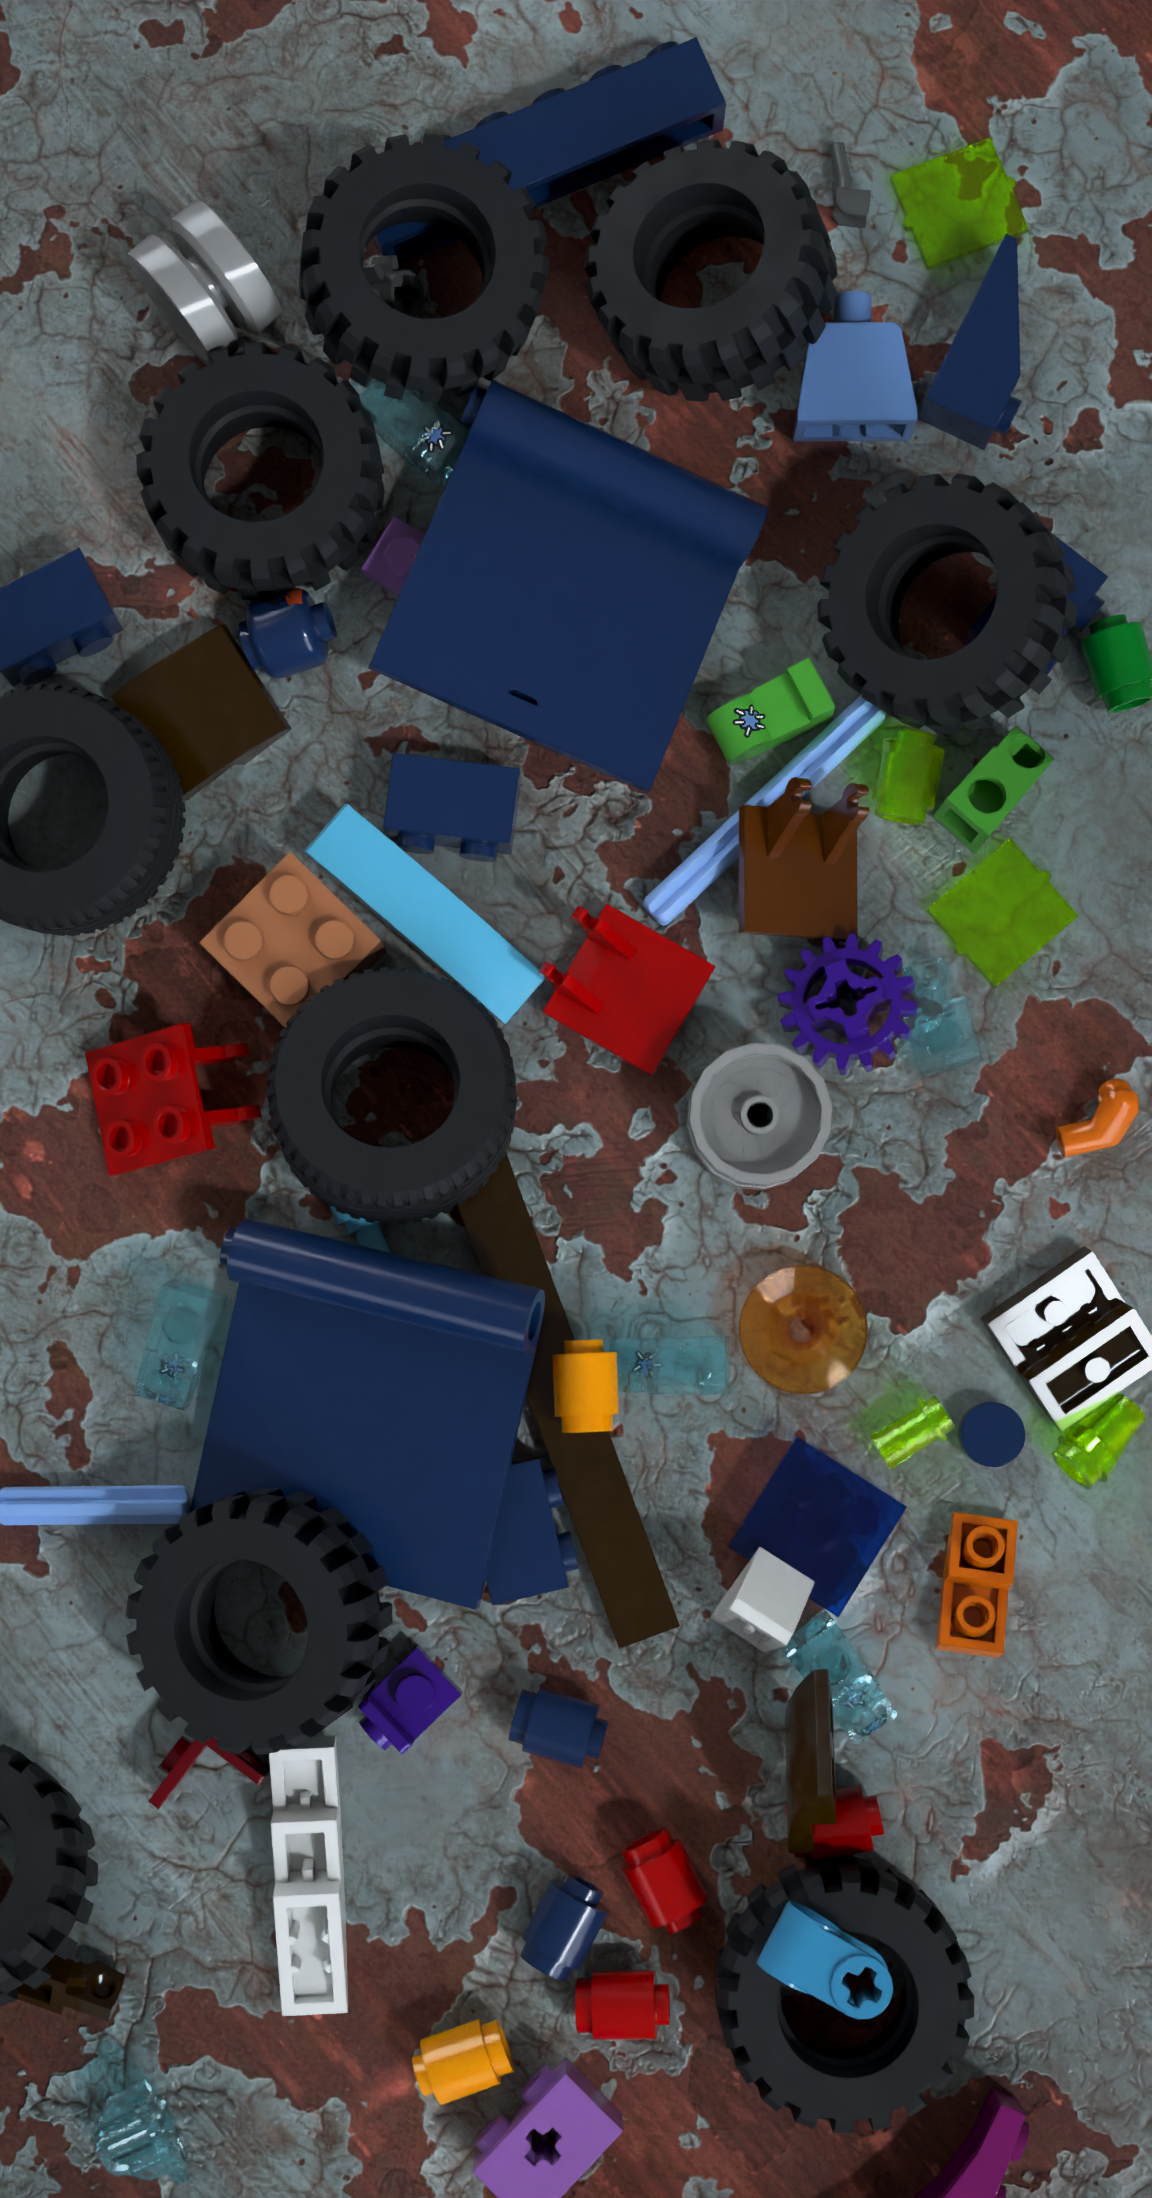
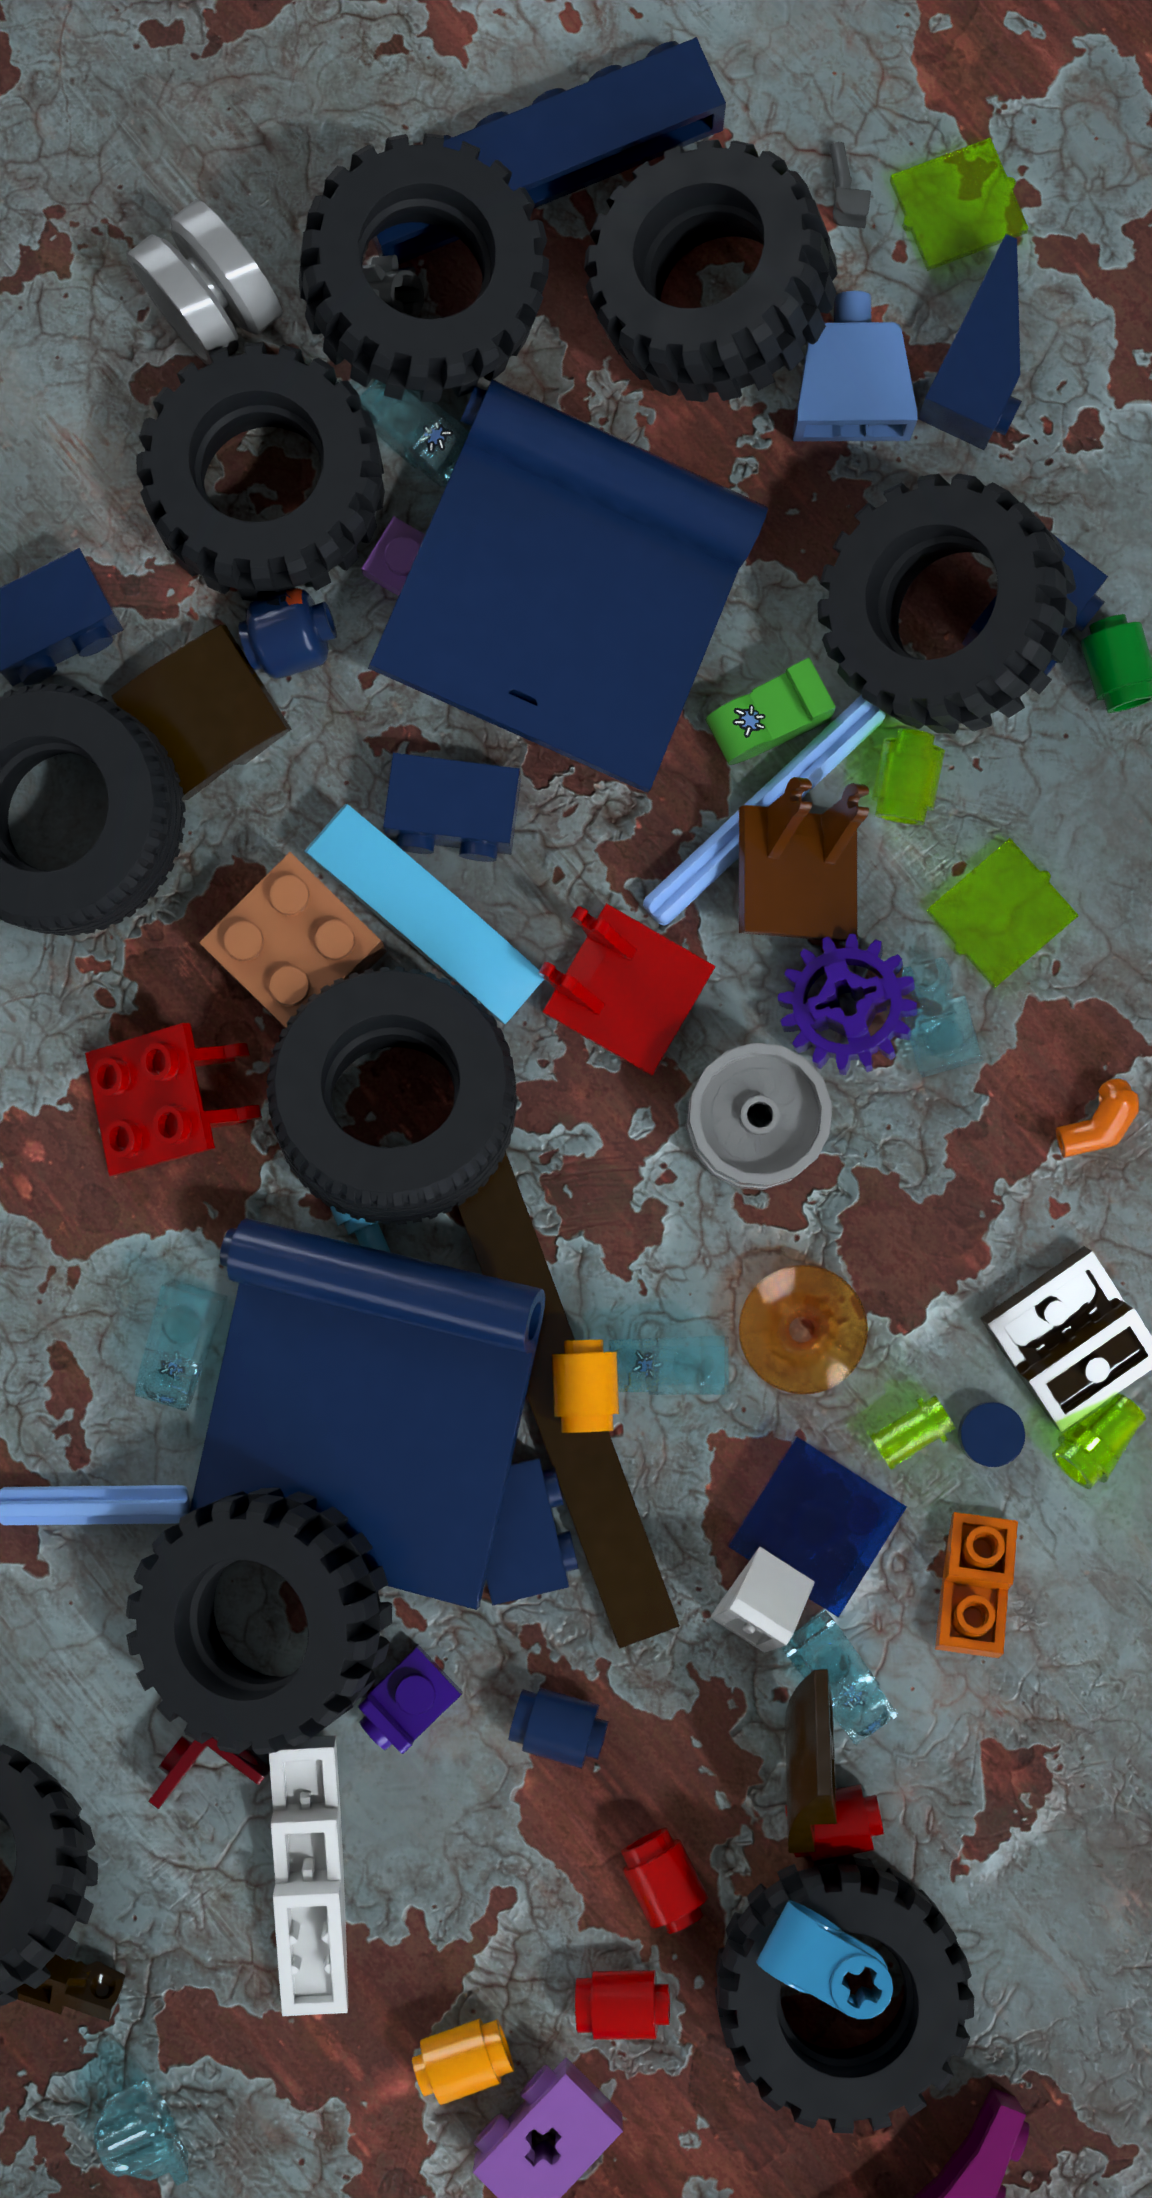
(563, 1926): dark blue brick -> none
(993, 788): bright green leg -> none

